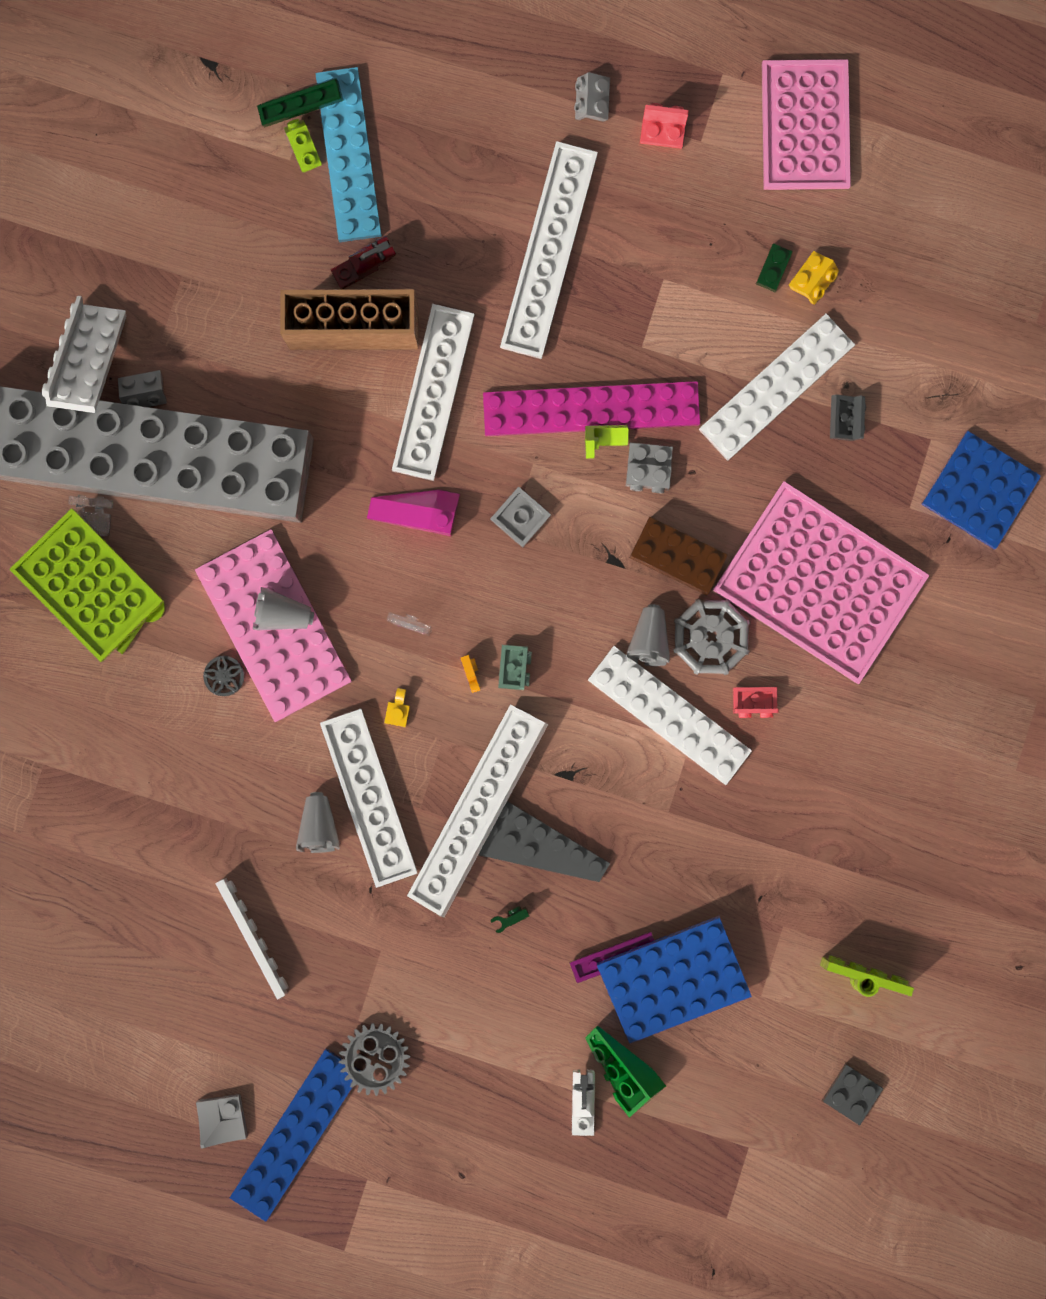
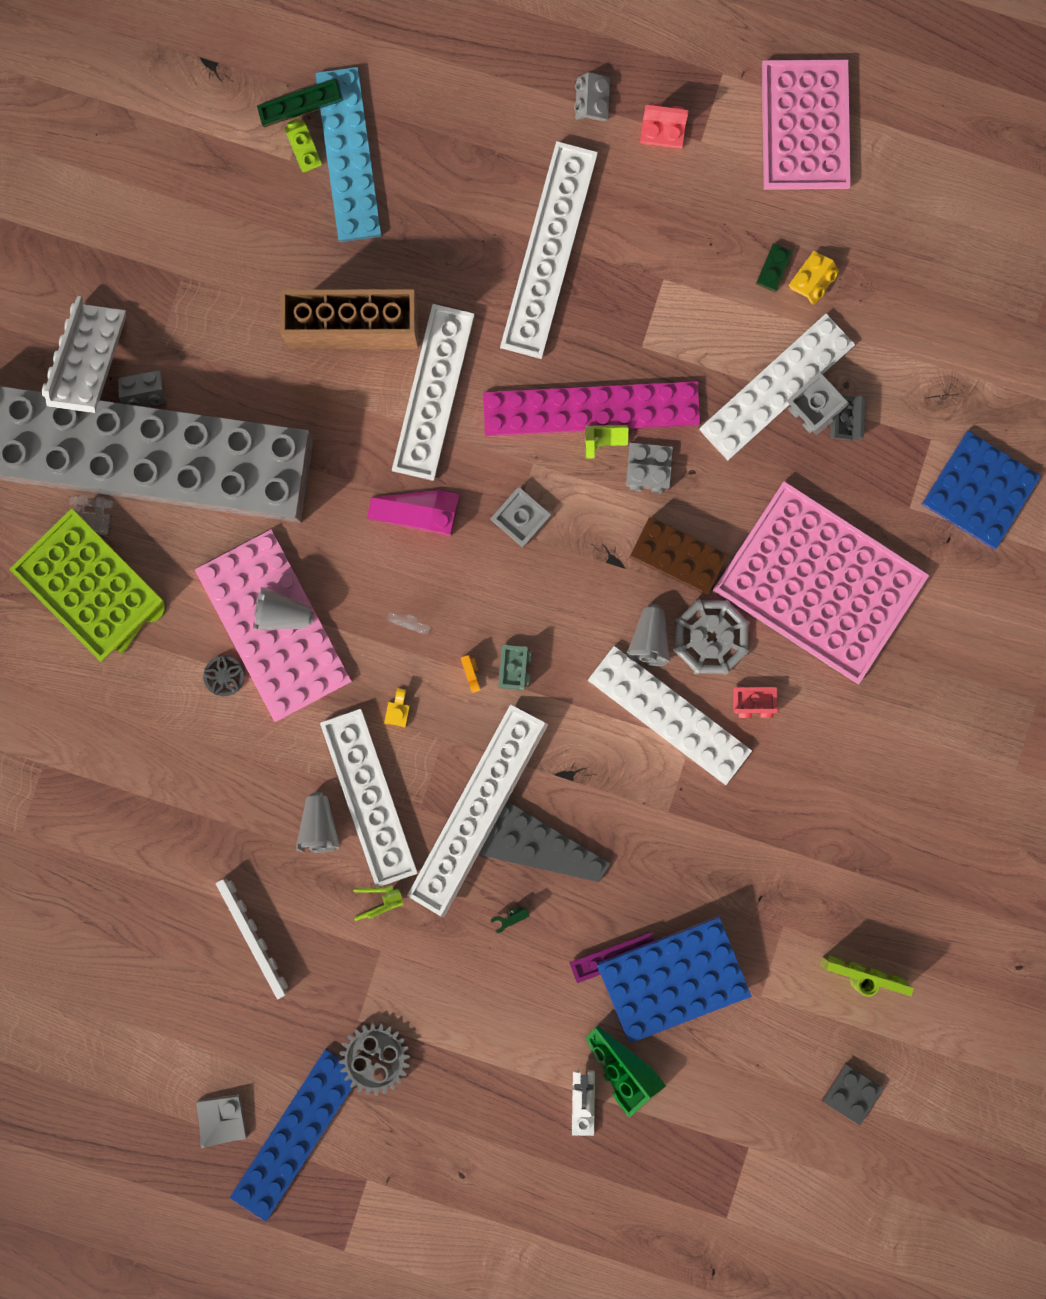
(363, 262): dark red plate -> none
(391, 900): none -> lime plant
(816, 404): none -> light grey plate

